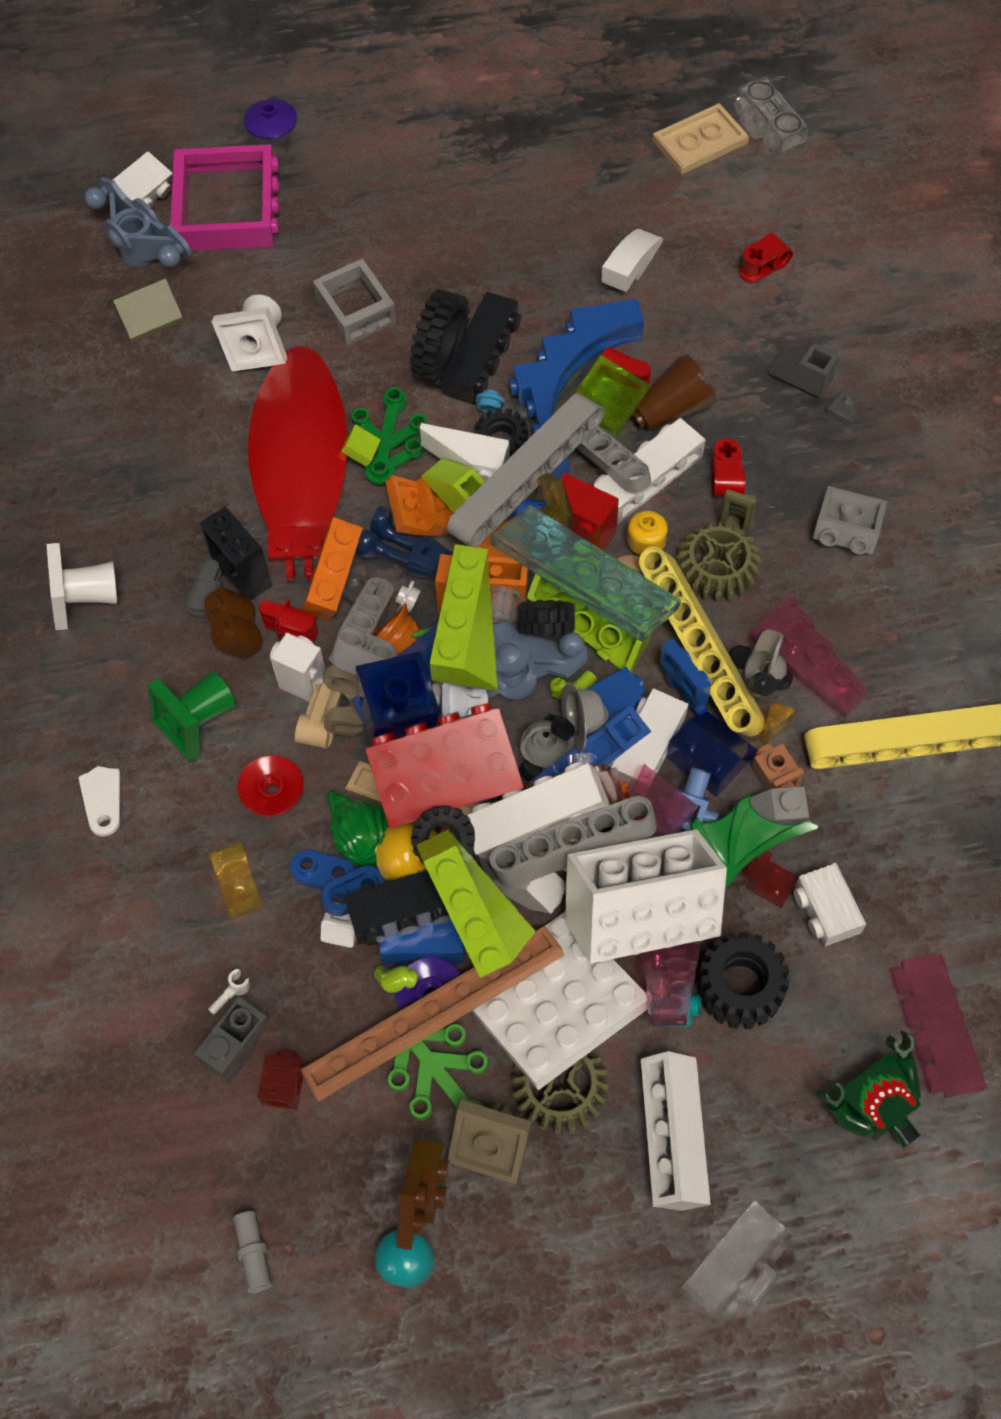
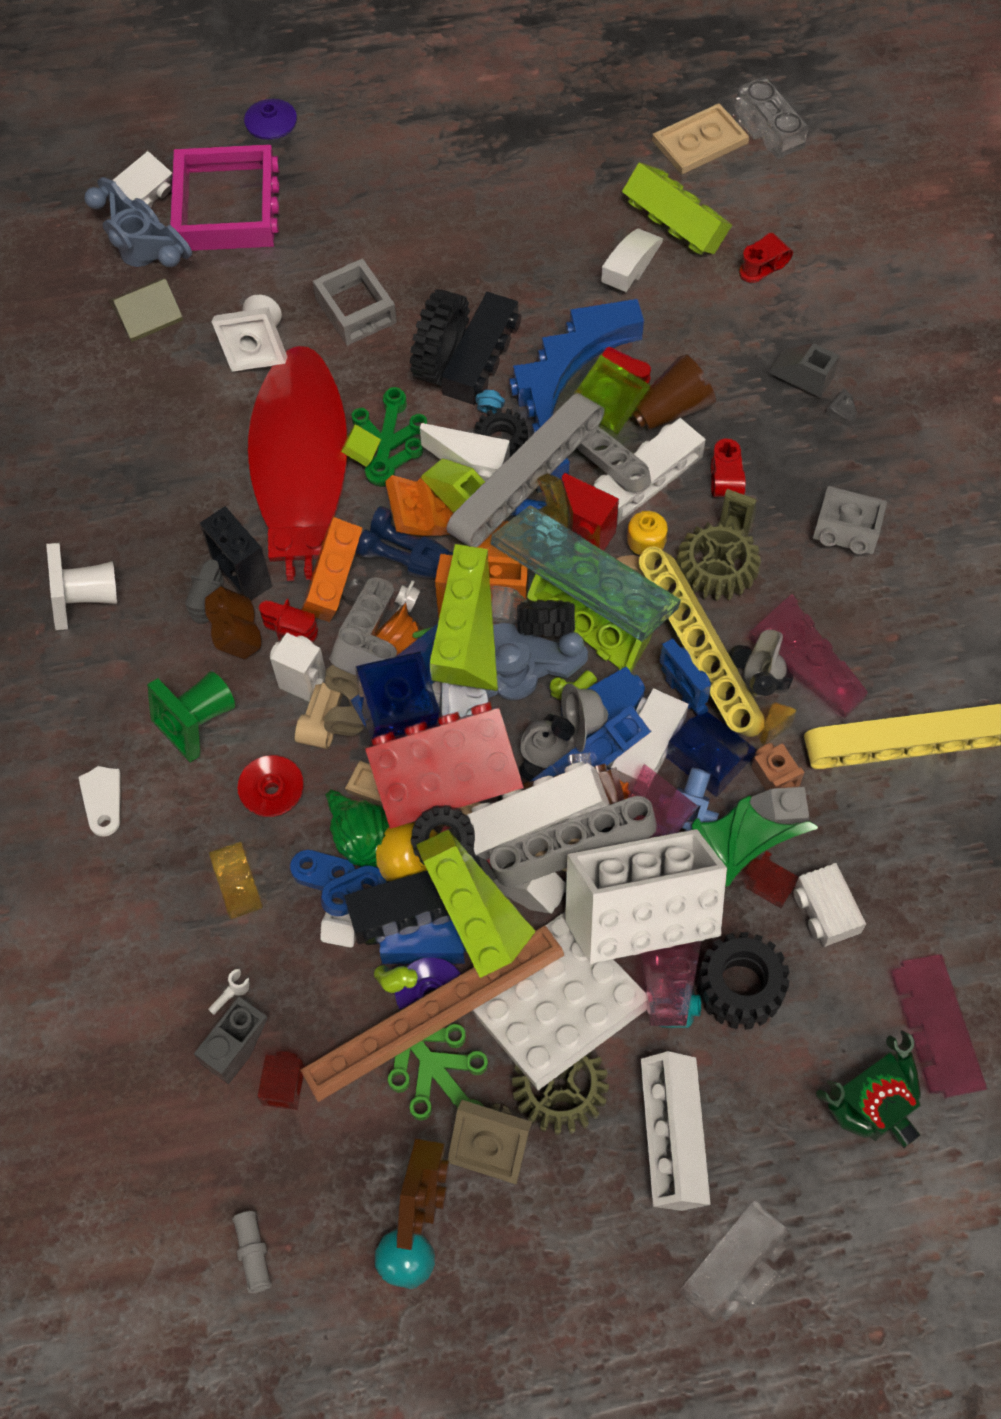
(677, 208): none -> lime wedge

